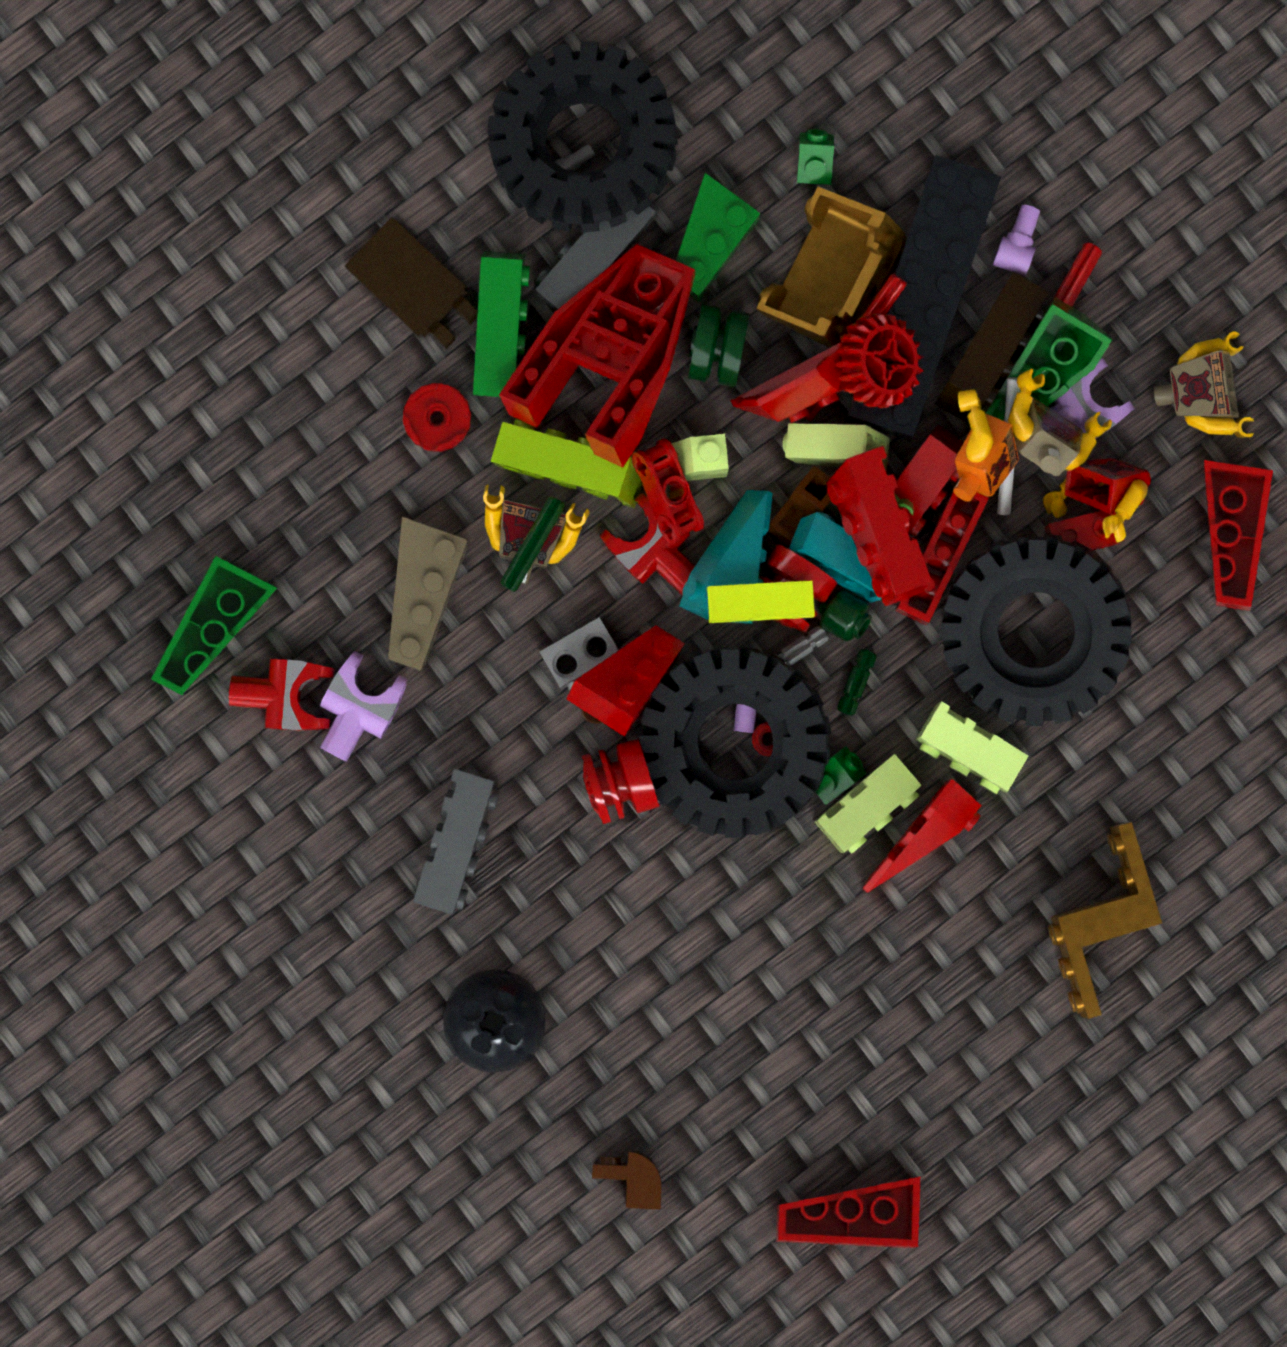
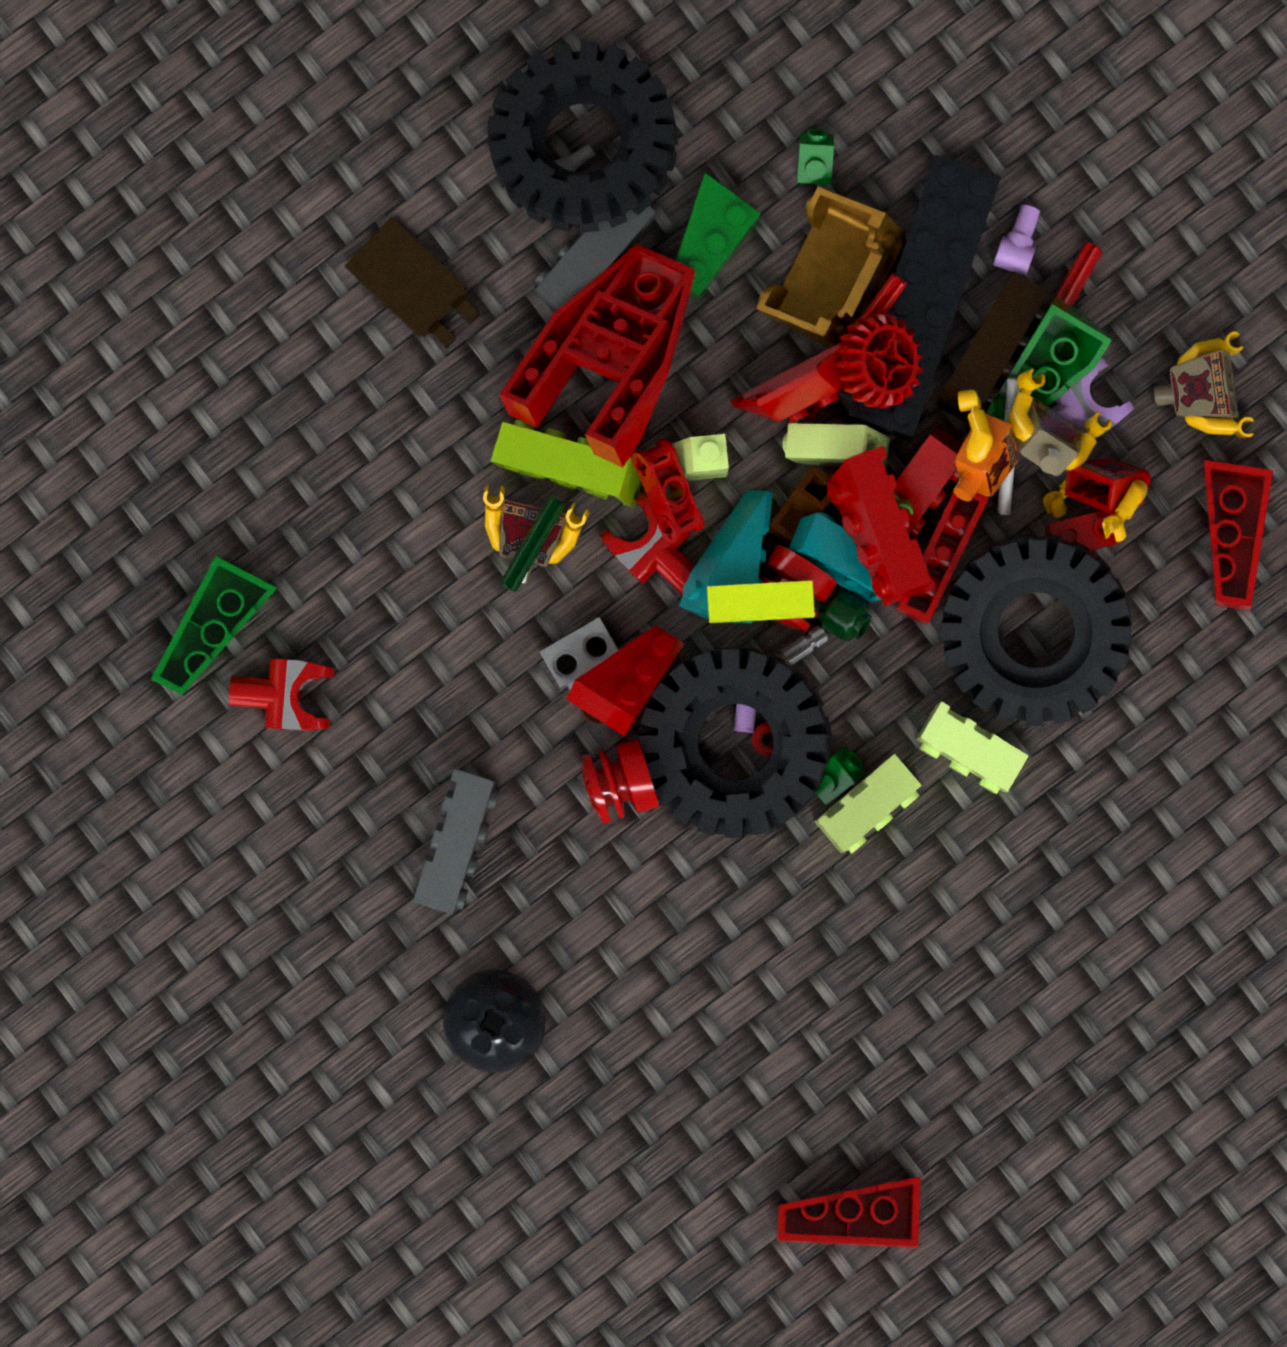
(357, 710): lavender connector -> none
(423, 585): dark tan wedge -> none
(426, 402): red plate -> none
(499, 320): green wedge -> none
(641, 1175): reddish brown brick -> none
(716, 345): dark green wheel -> none
(856, 682): dark green axle -> none
(939, 821): red wedge -> none
(1104, 920): pearl gold bracket -> none

